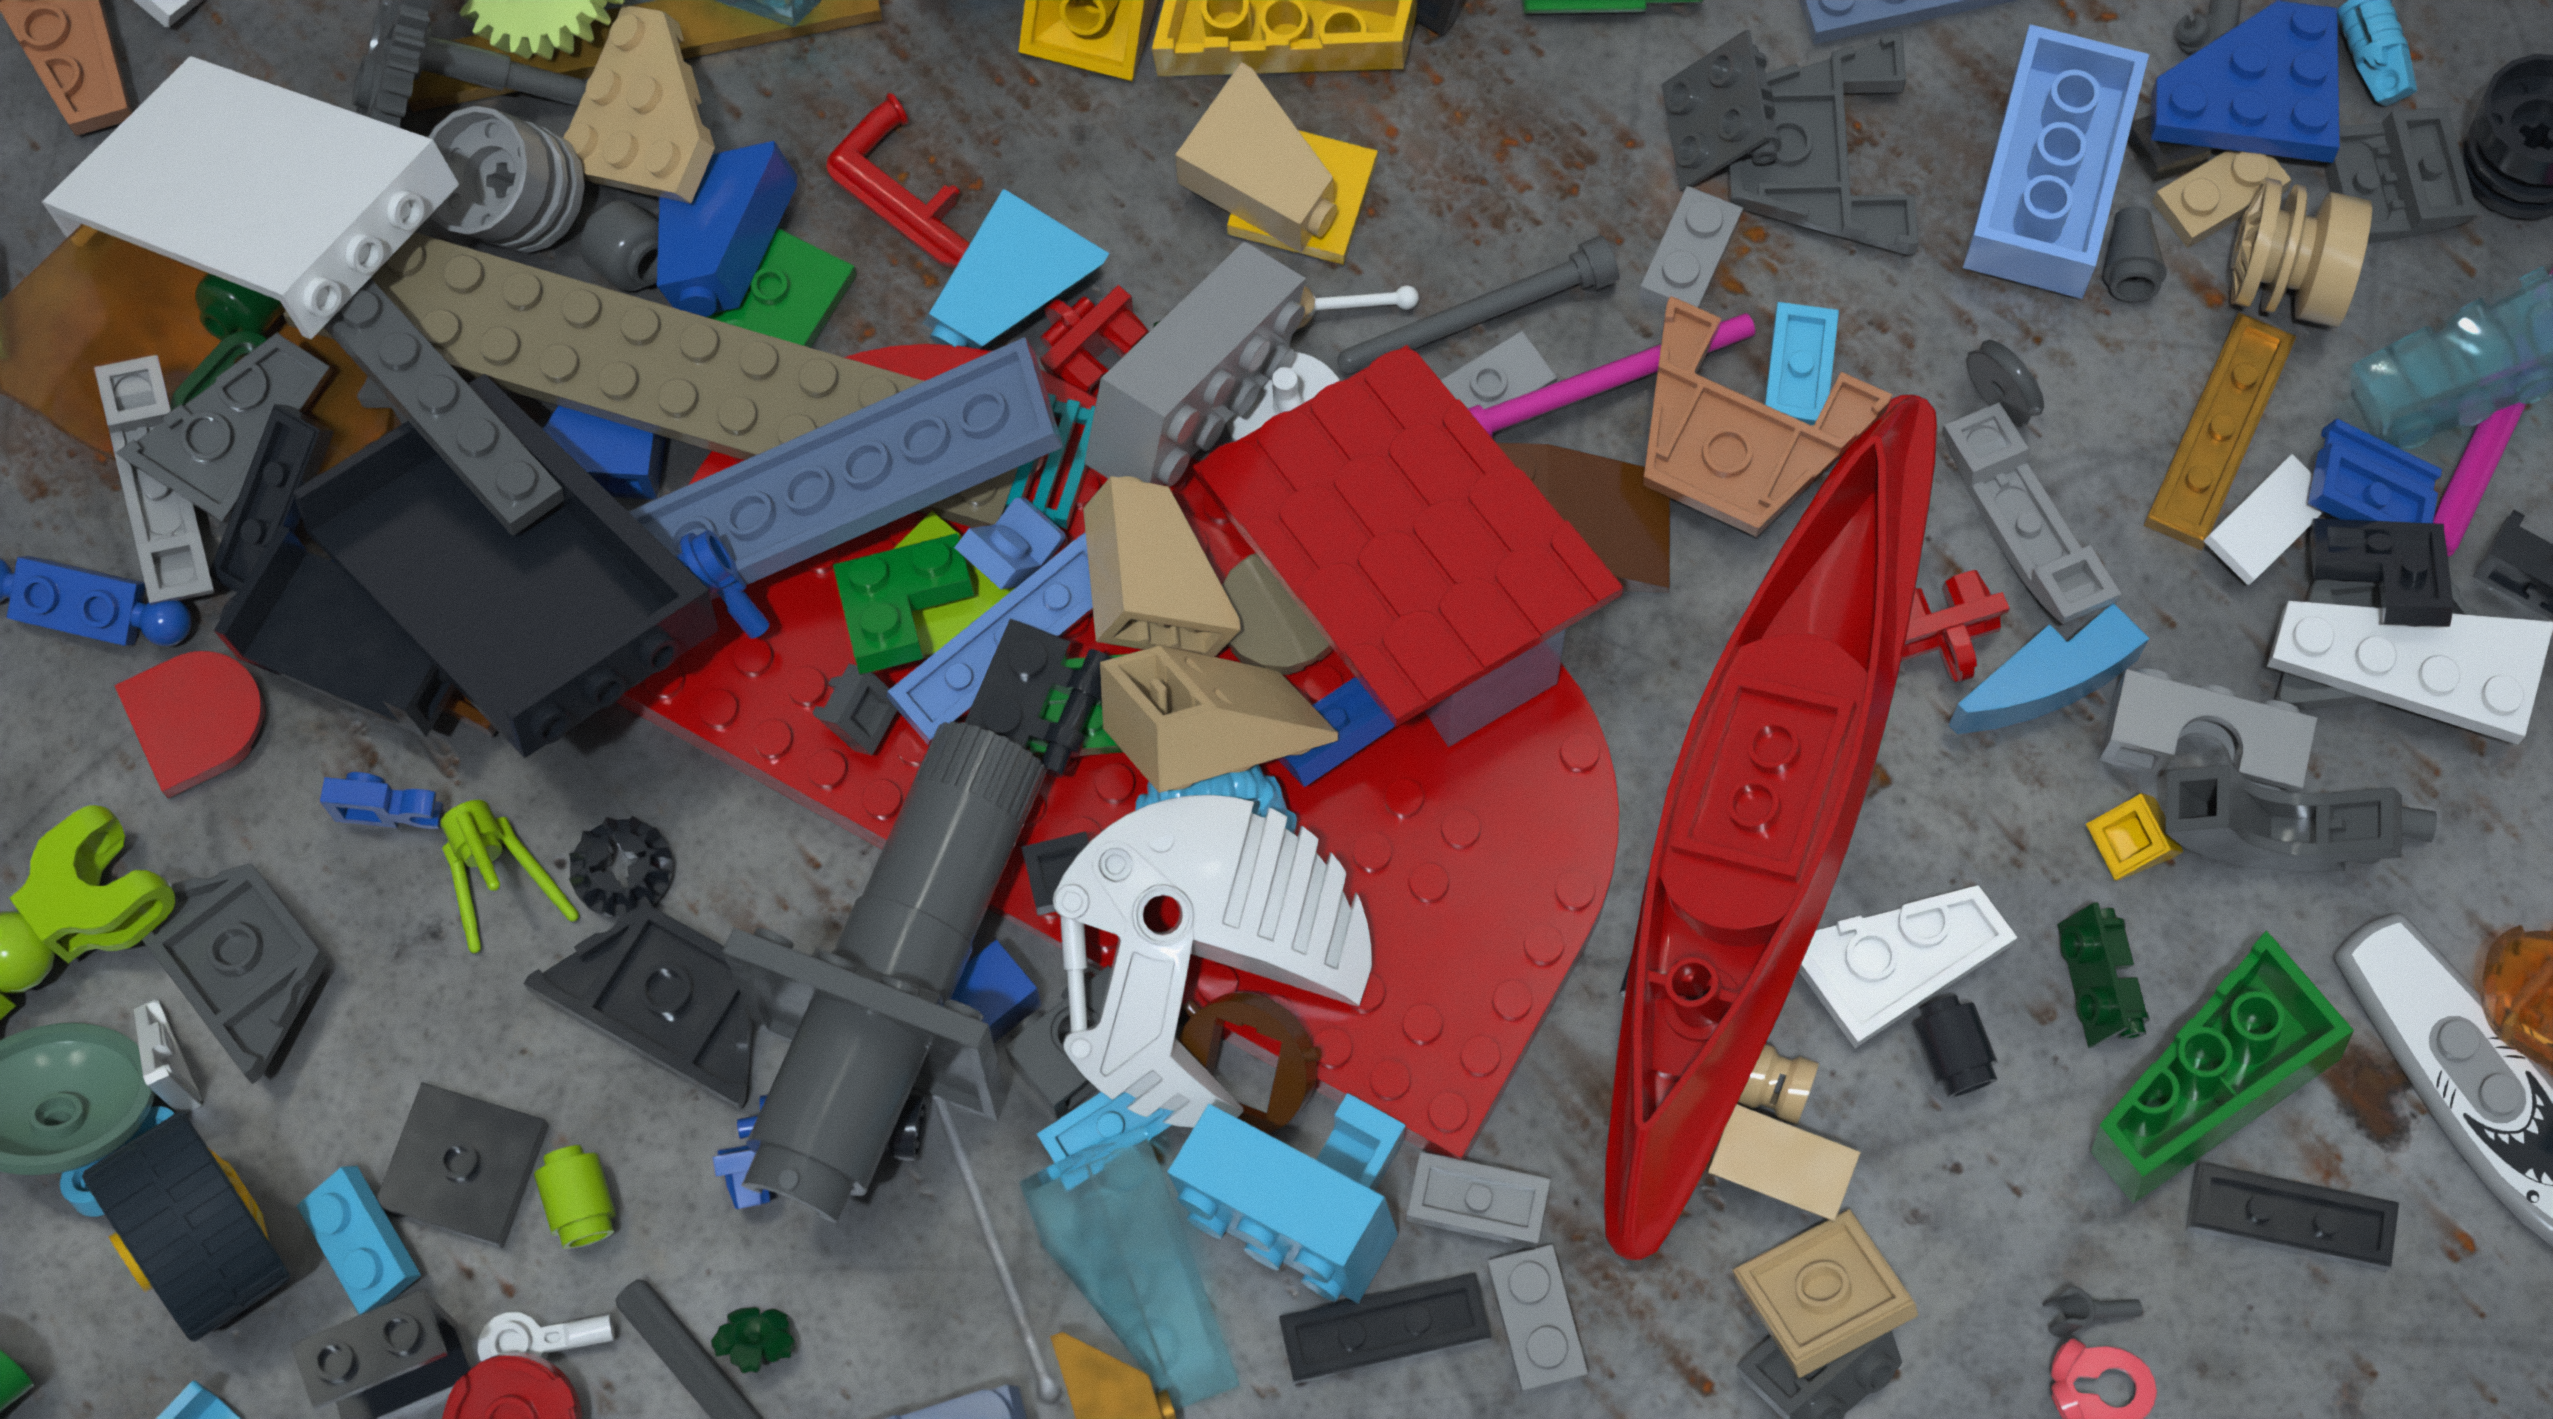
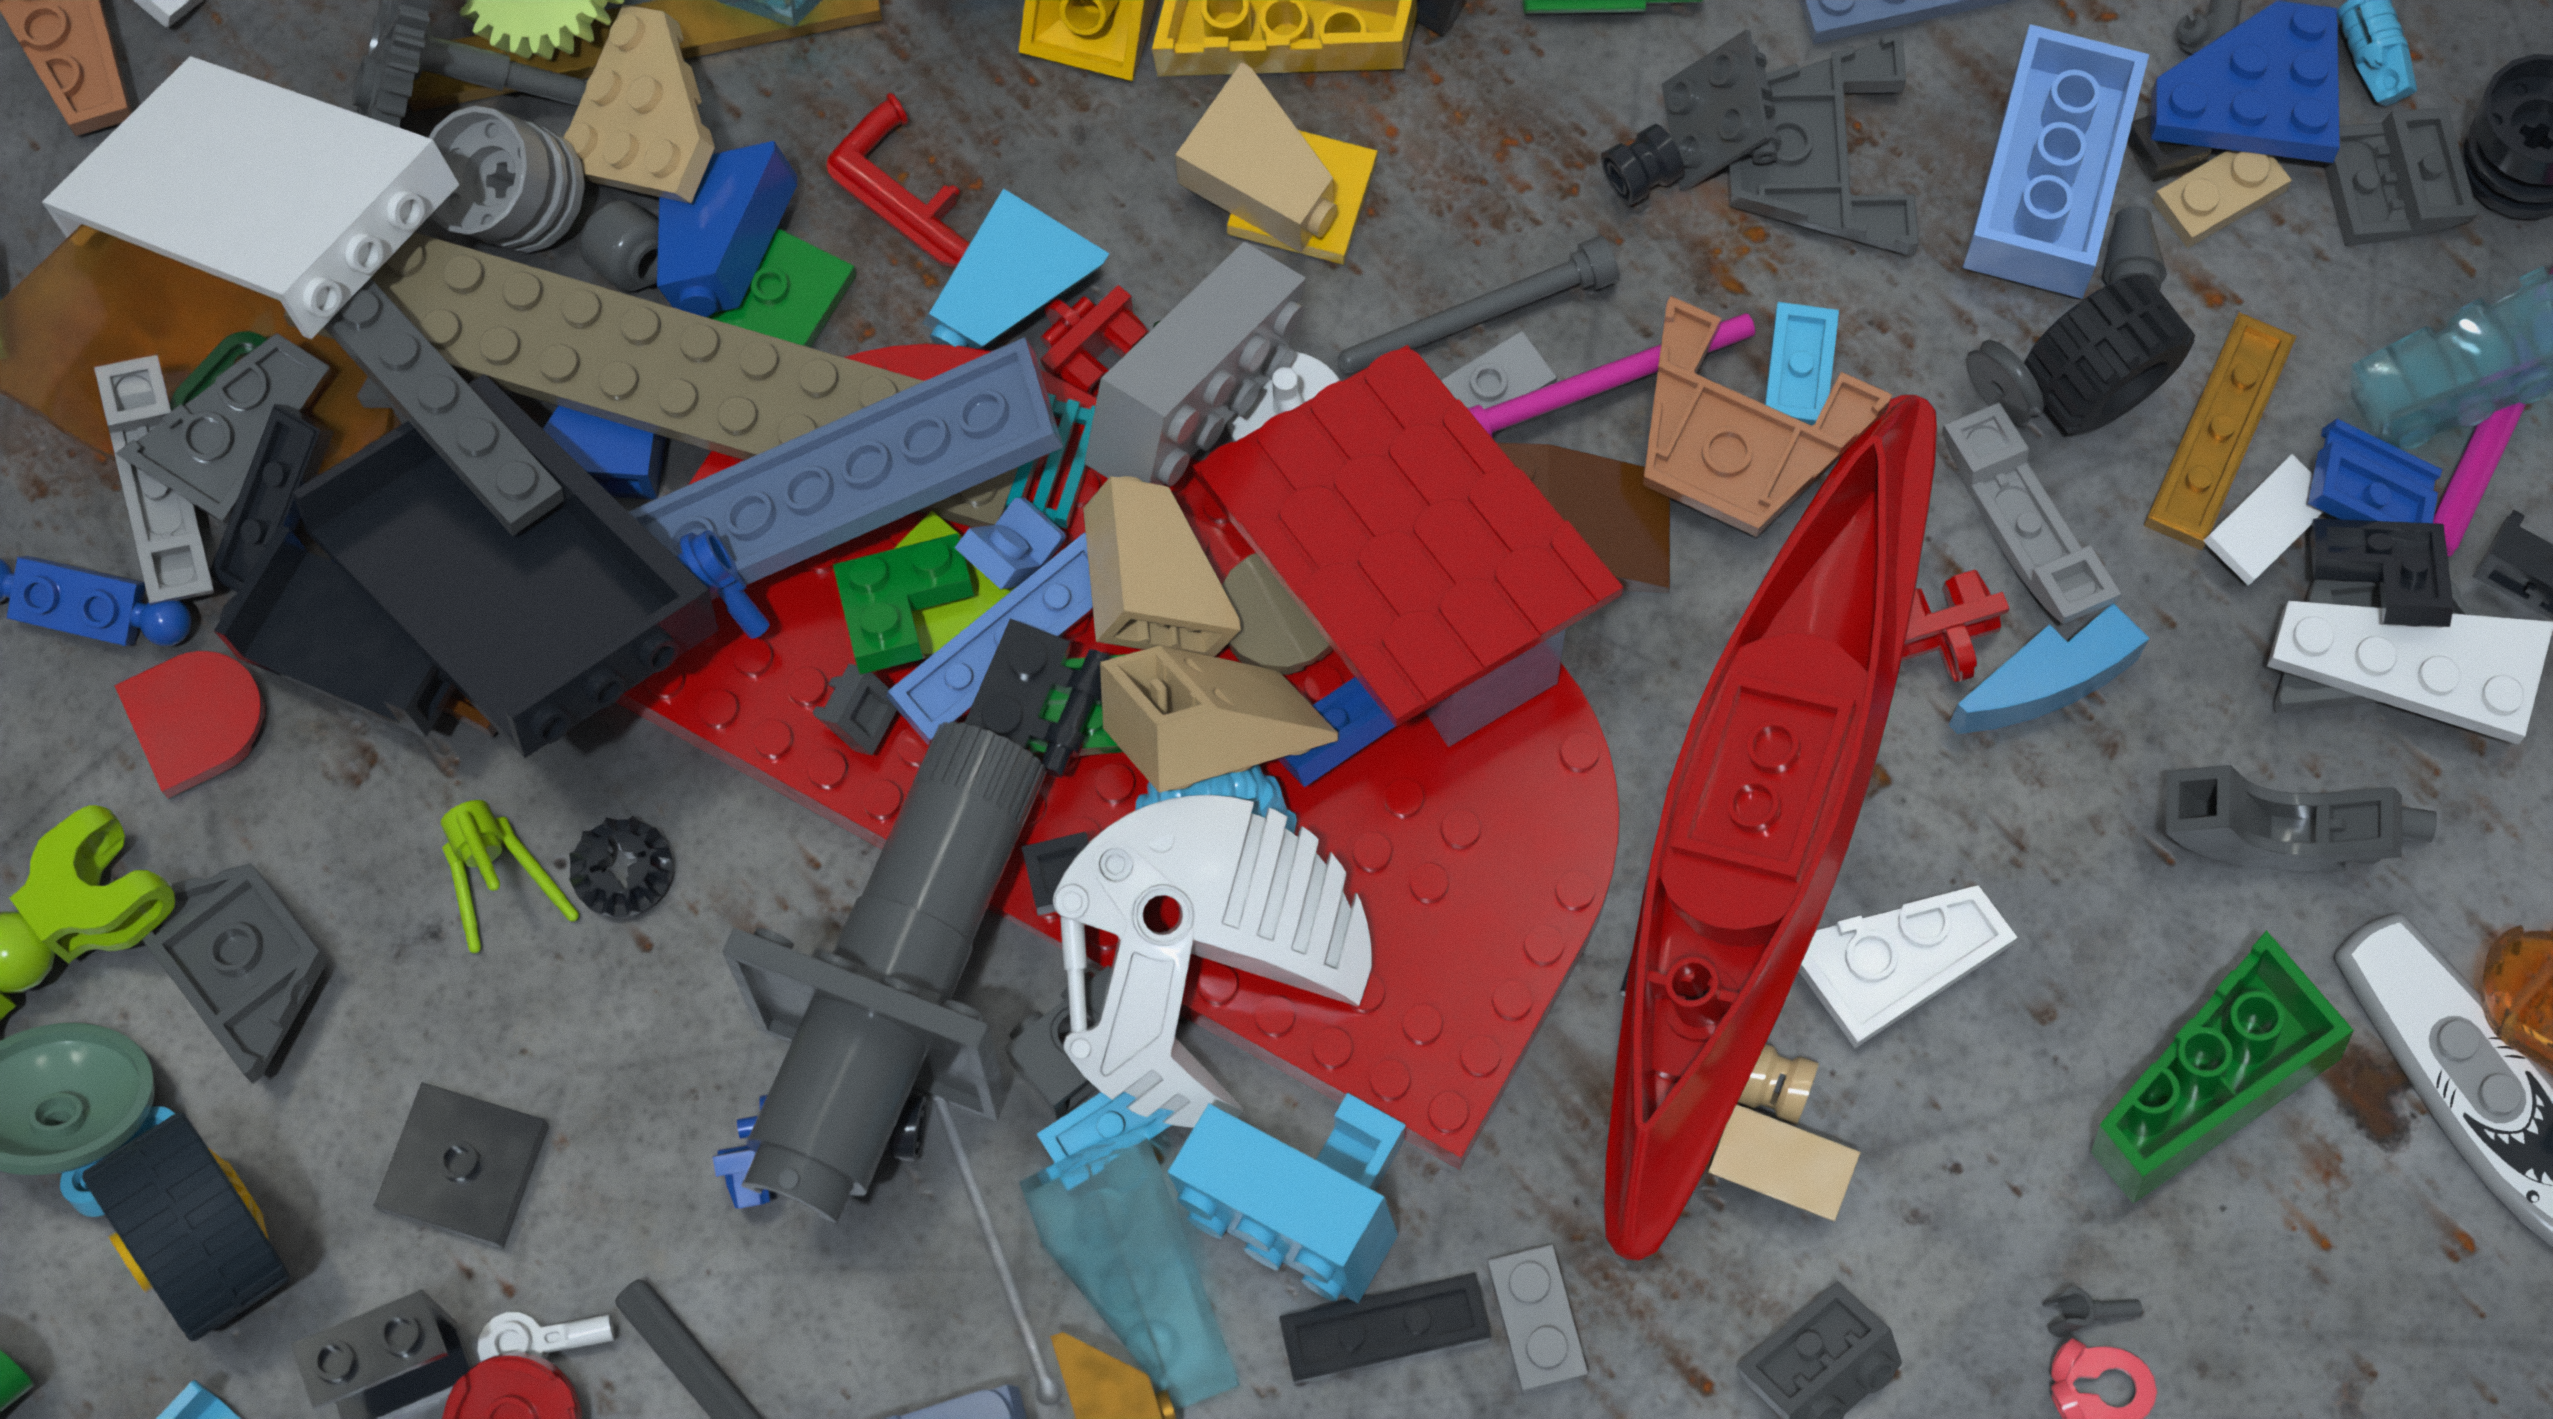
(163, 1061): white tile -> none
(234, 308): dark green head -> none
(358, 1239): medium azure plate -> none
(371, 801): blue plate -> none
(575, 1196): lime brick -> none
(660, 995): black wing -> none
(752, 1336): dark green plant -> none
(997, 990): blue panel -> none
(1297, 1057): reddish brown piece -> none
(1405, 298): white hinge -> none
(1478, 1200): light grey plate -> none
(1642, 164): none -> black wheel
(1691, 249): light grey plate -> none
(1824, 1293): tan tile -> none
(1956, 1046): black brick -> none
(2094, 949): dark green hinge -> none
(2109, 353): none -> black tyre
(2133, 837): yellow slope -> none
(2153, 712): light grey arch -> none
(2292, 1216): black tile -> none
(2301, 252): tan wheel -> none

